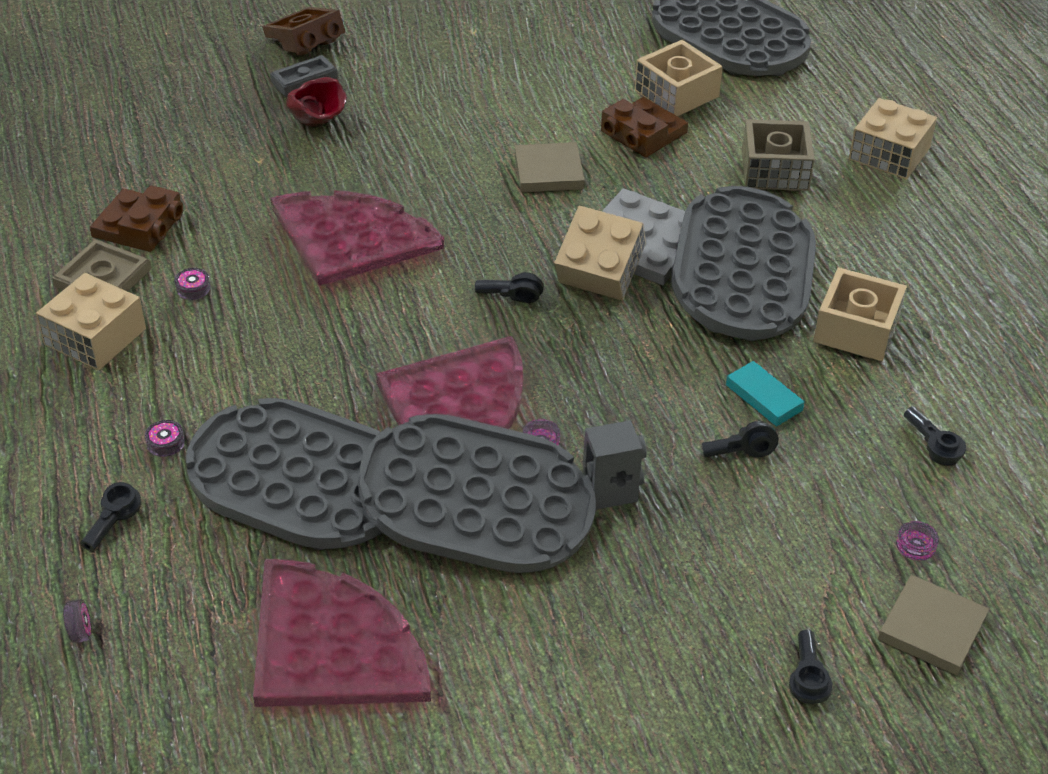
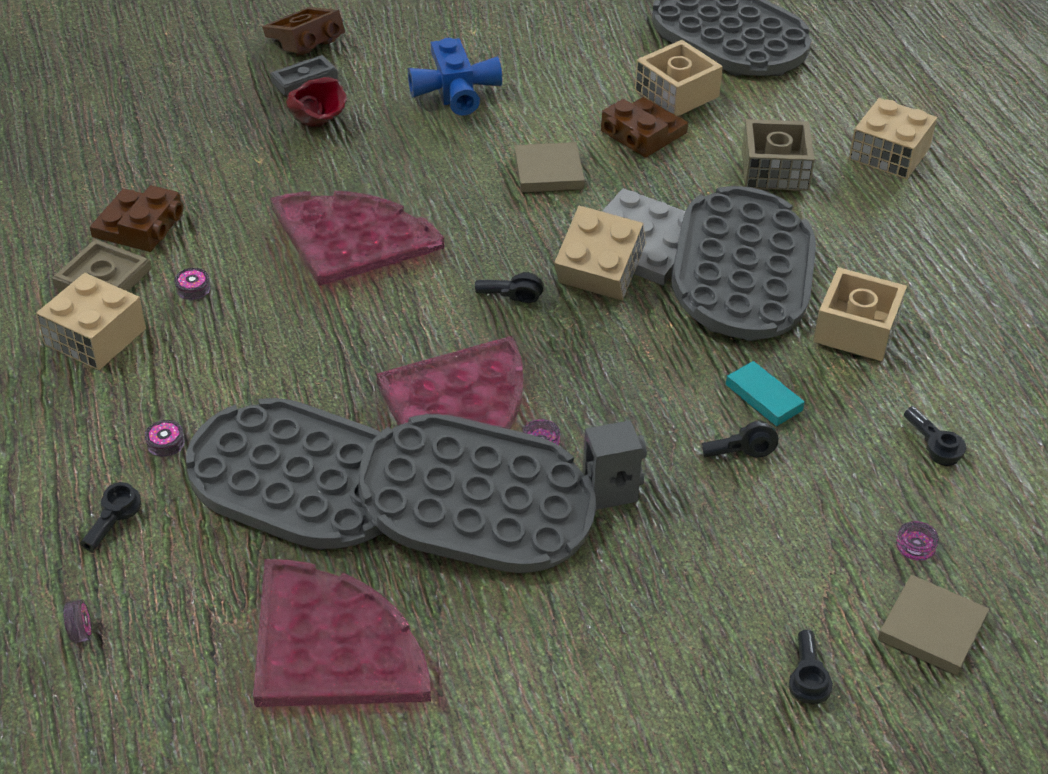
(454, 76): none -> blue brick

